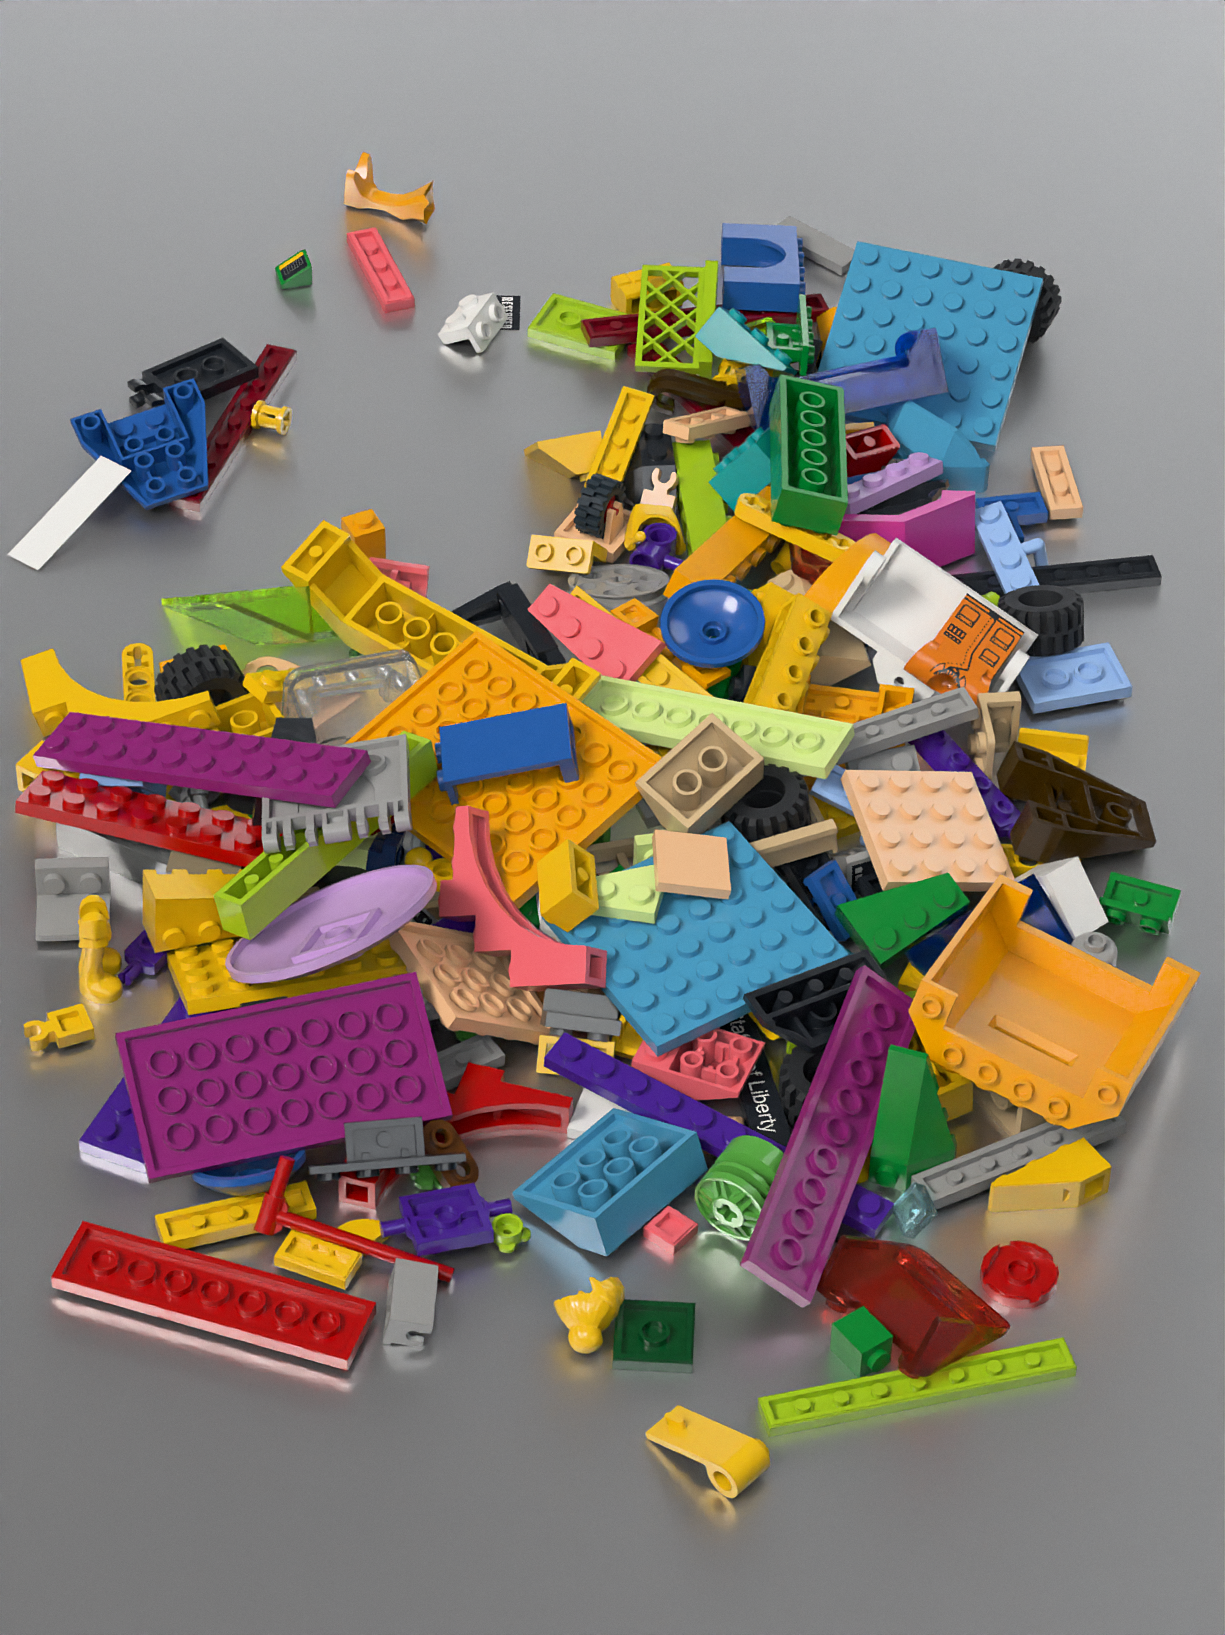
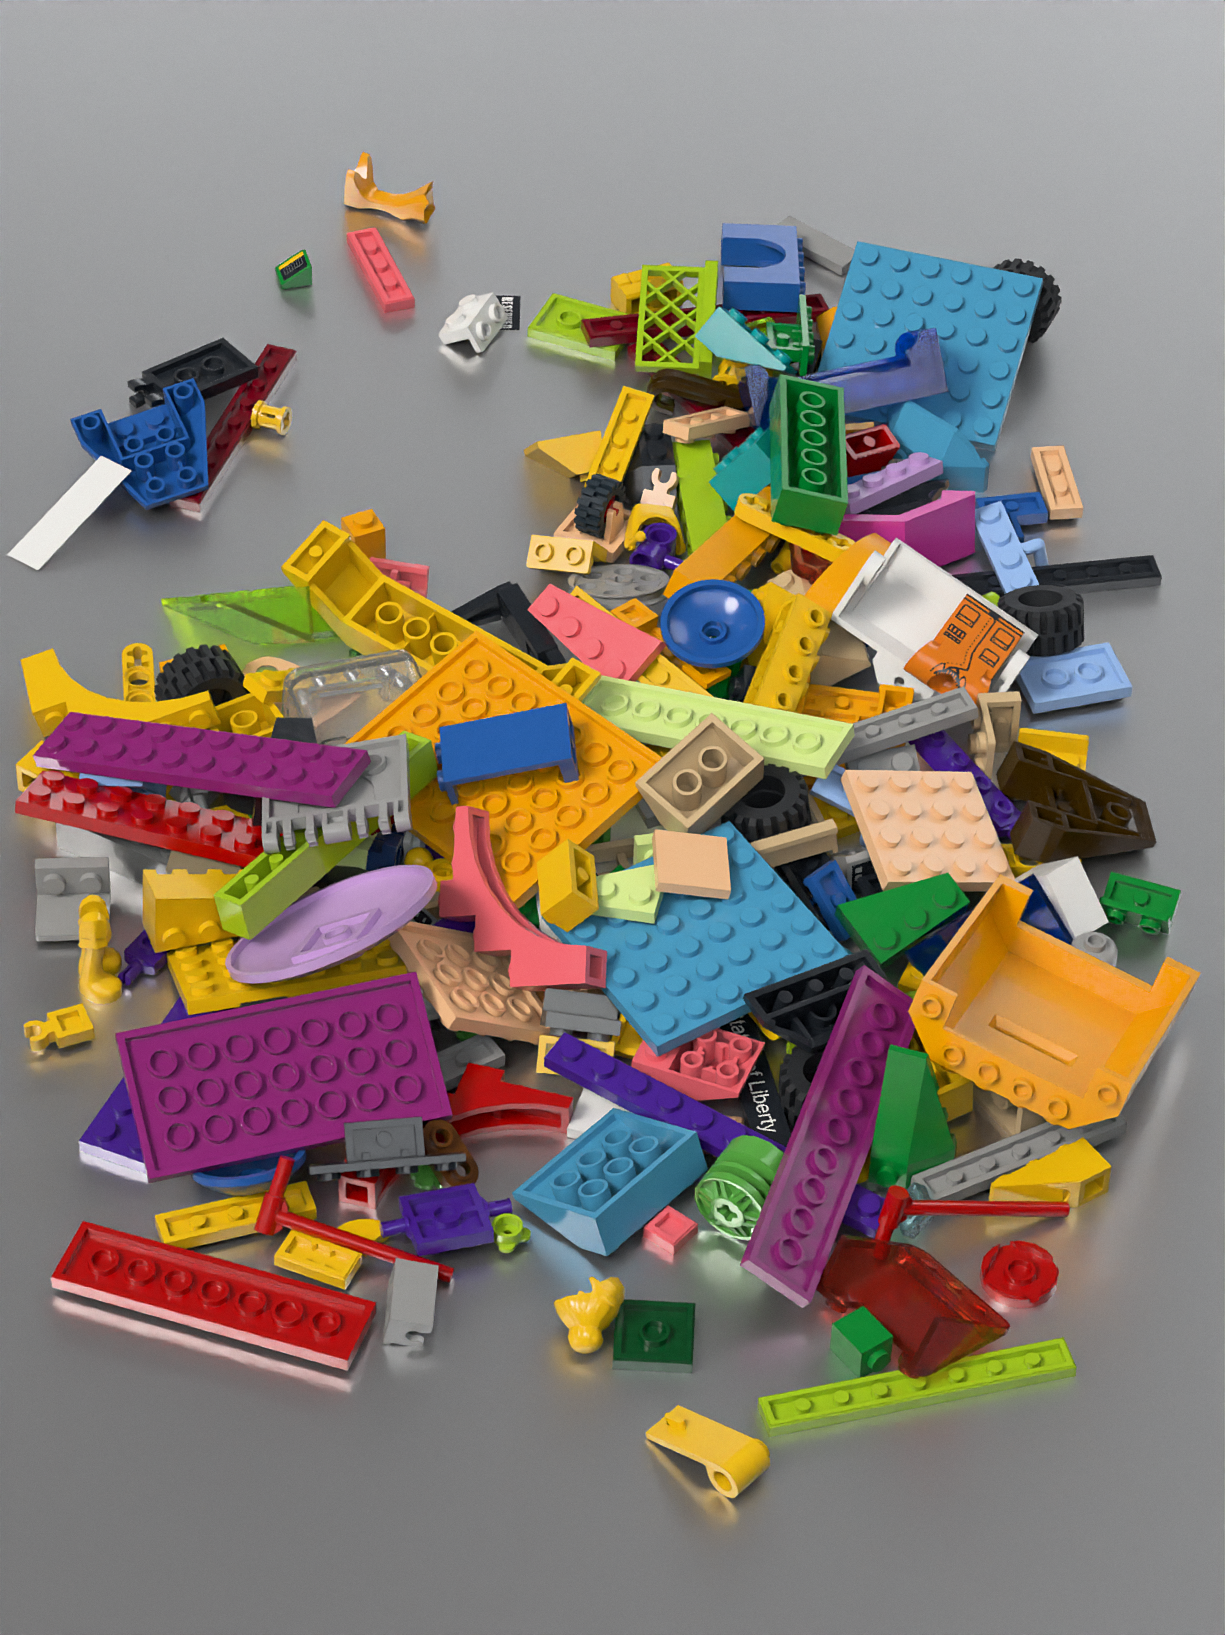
(899, 1206): none -> red bar

